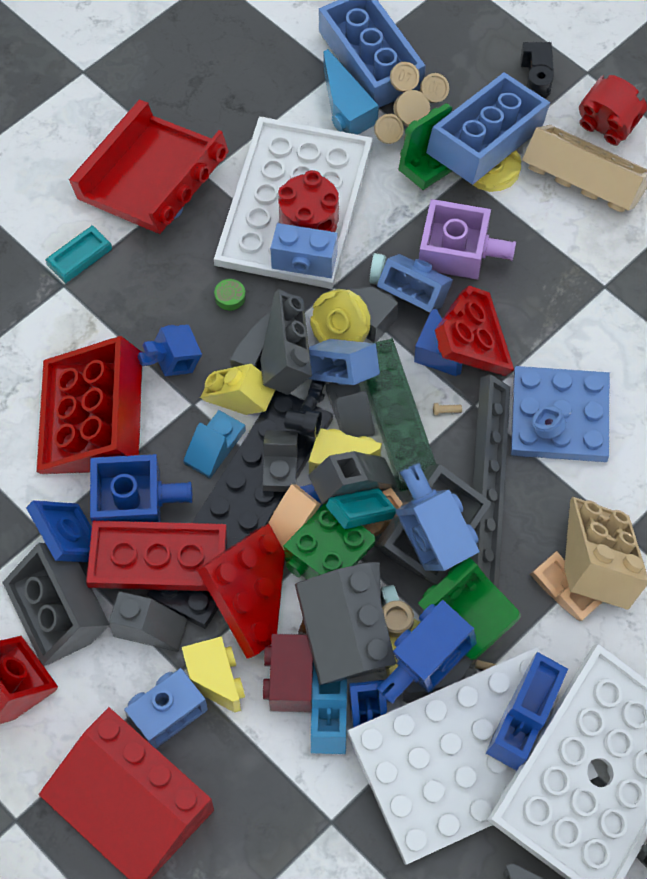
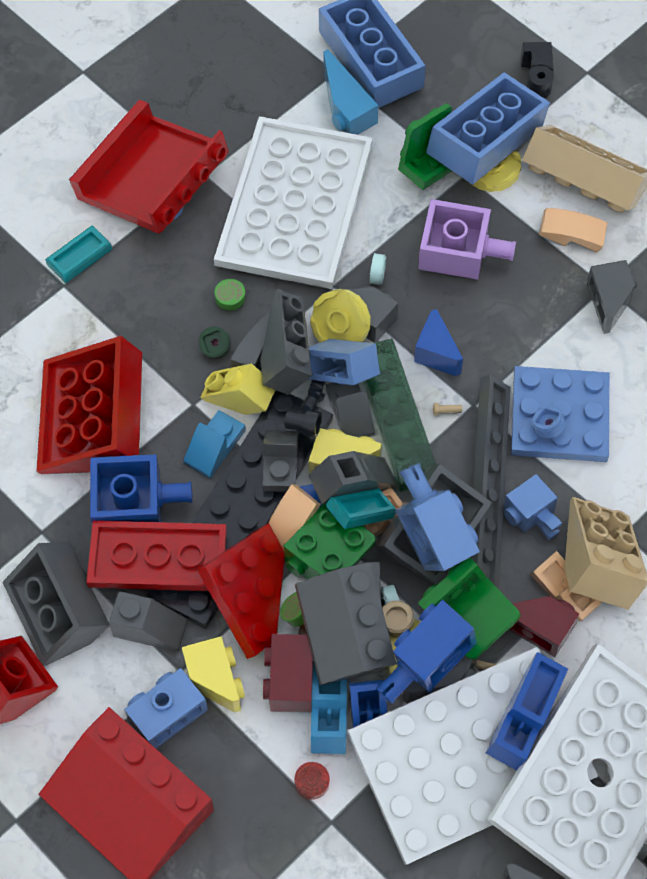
(62, 529): blue tile -> none
(173, 350): blue brick -> none
(214, 342): none -> dark green tile
(291, 611): none -> bright green tile
(304, 250): medium blue brick -> none
(309, 202): red brick -> none
(312, 780): none -> clear red tile
(412, 103): tan piece -> none
(415, 282): medium blue brick -> none
(473, 333): red plate -> none
(532, 505): none -> medium blue brick
(545, 623): none -> dark red slope
(573, 226): none -> light nougat slope
(611, 291): none -> dark grey slope
(612, 109): red brick -> none

